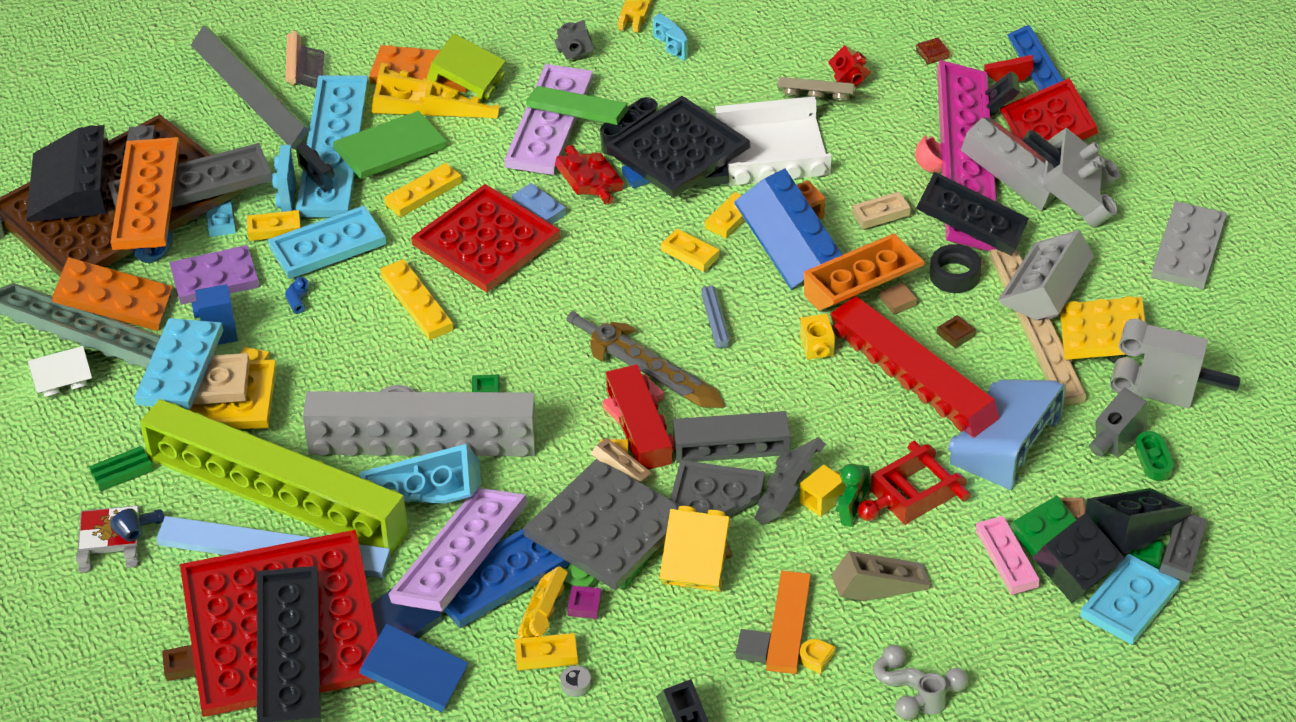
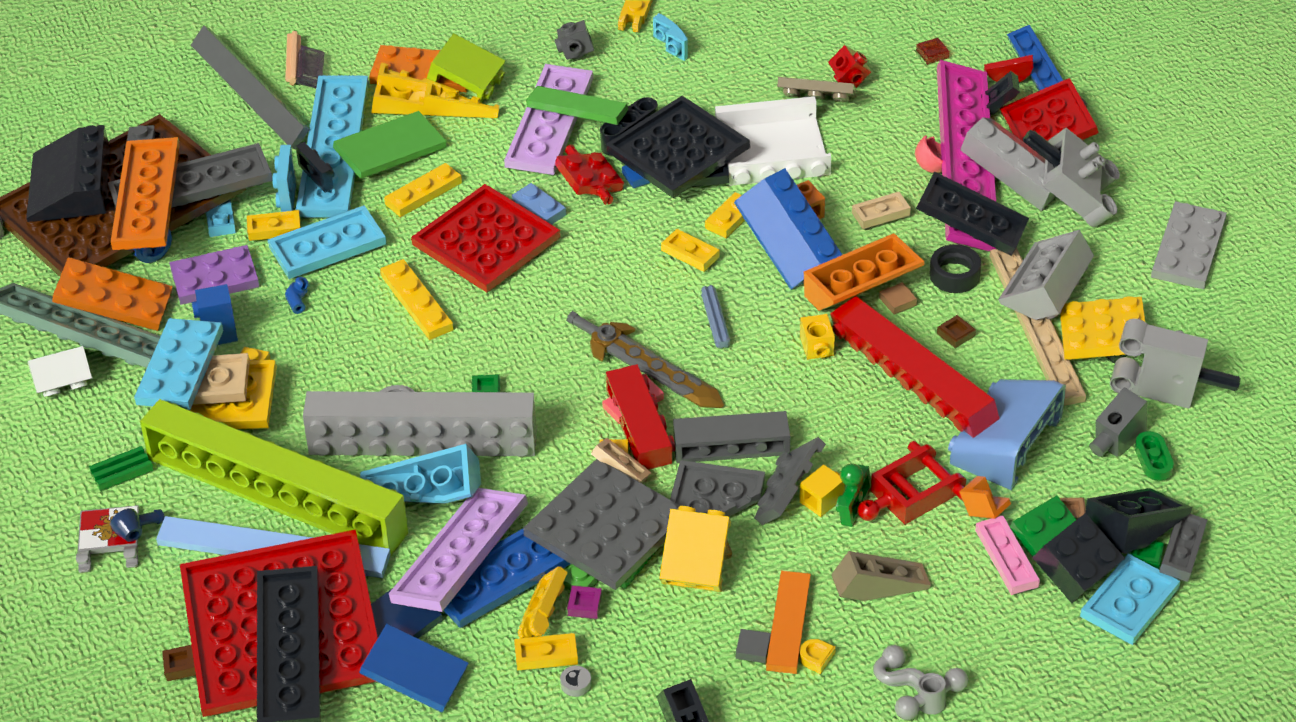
(980, 501): none -> orange panel

